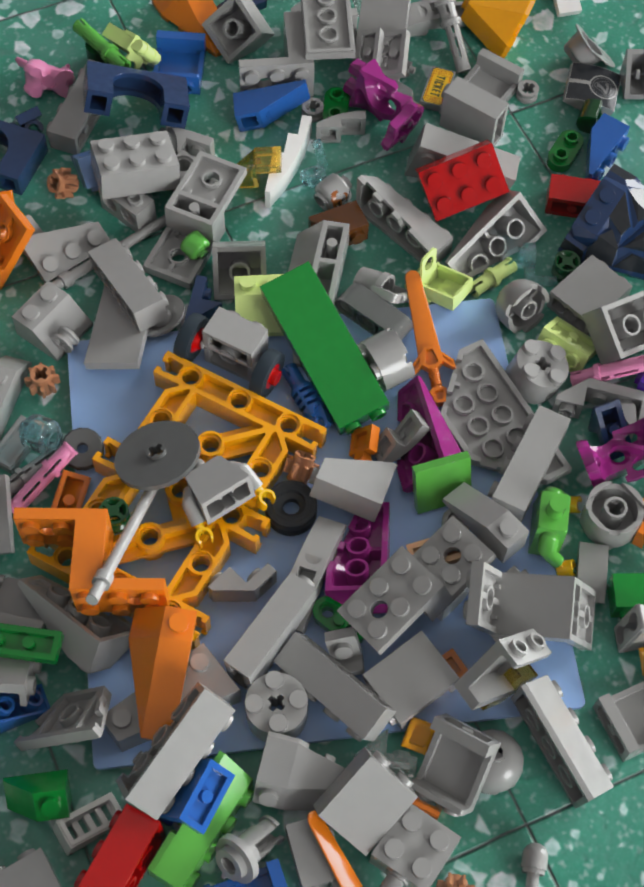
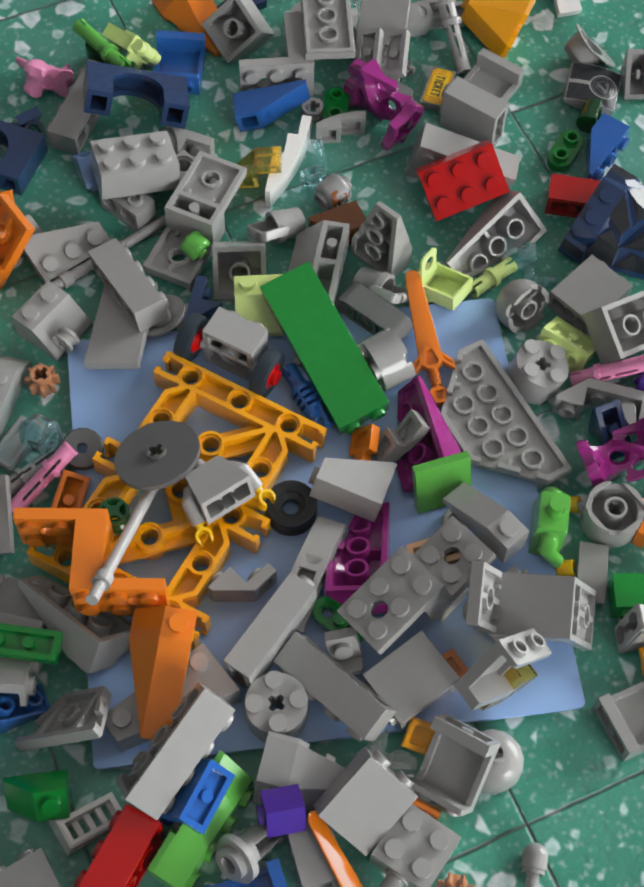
(62, 183): nougat gear -> none
(279, 225): none -> light grey piece
(281, 811): none -> dark purple brick
(300, 466): nougat gear -> none
(383, 241): none -> light grey wedge
(401, 219): light grey wedge -> none
(527, 85): light grey bush -> none
(530, 461): light grey brick -> none
(562, 261): dark green wheel -> none
(562, 741): light grey slope -> none

